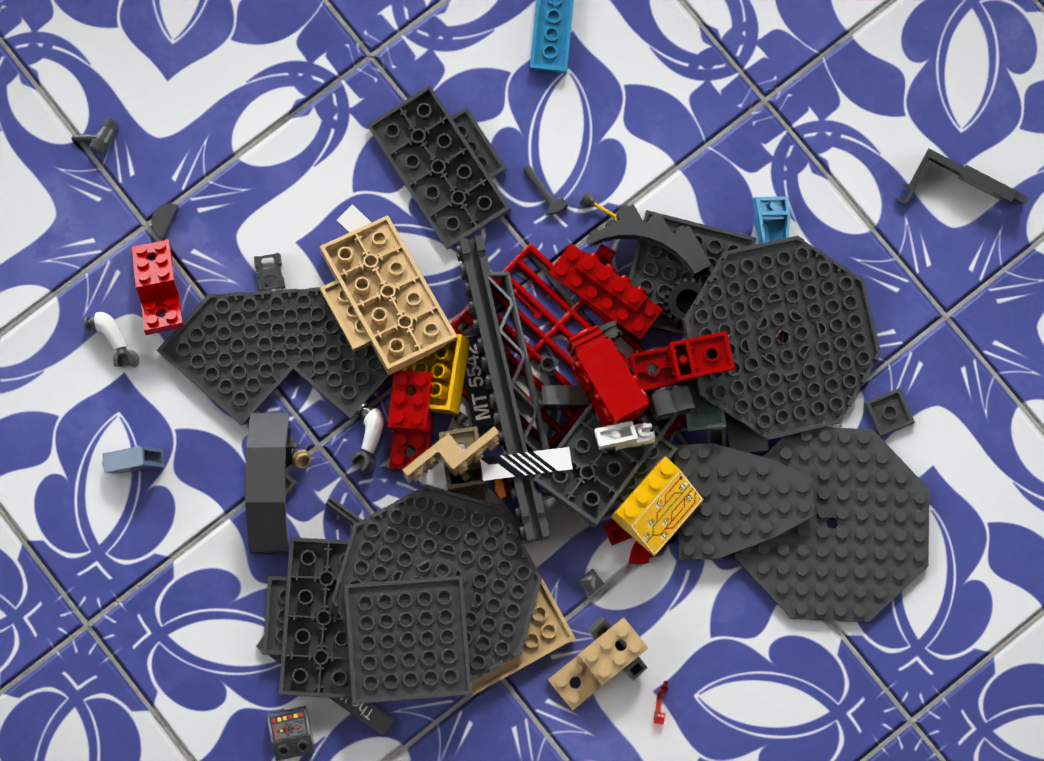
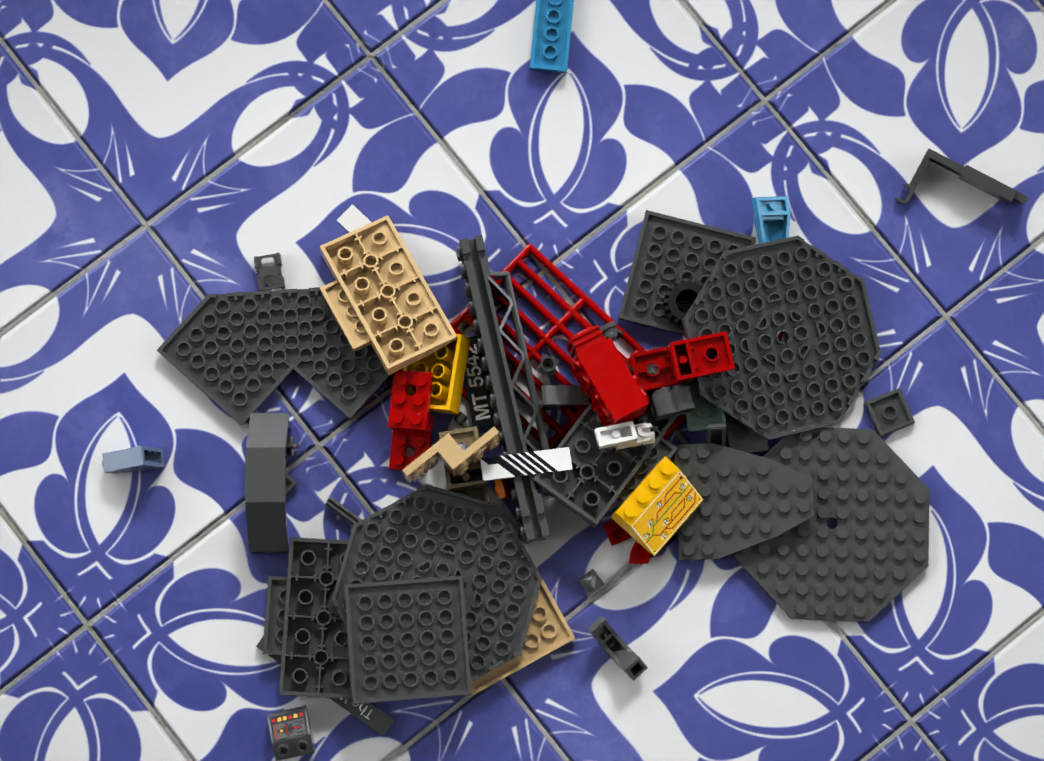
(101, 139): dark grey piece -> none
(107, 325): piece -> none
(157, 287): red bracket -> none
(162, 218): dark grey tile -> none
(301, 459): tan plate -> none
(374, 425): piece -> none
(443, 165): dark grey slope -> none
(537, 314): red hinge -> none
(555, 206): dark grey piece -> none
(588, 200): dark grey hinge -> none
(598, 663): tan bracket -> none
(605, 253): red hinge -> none
(606, 290): red plate -> none
(630, 225): dark grey arch -> none
(658, 716): clear red piece -> none

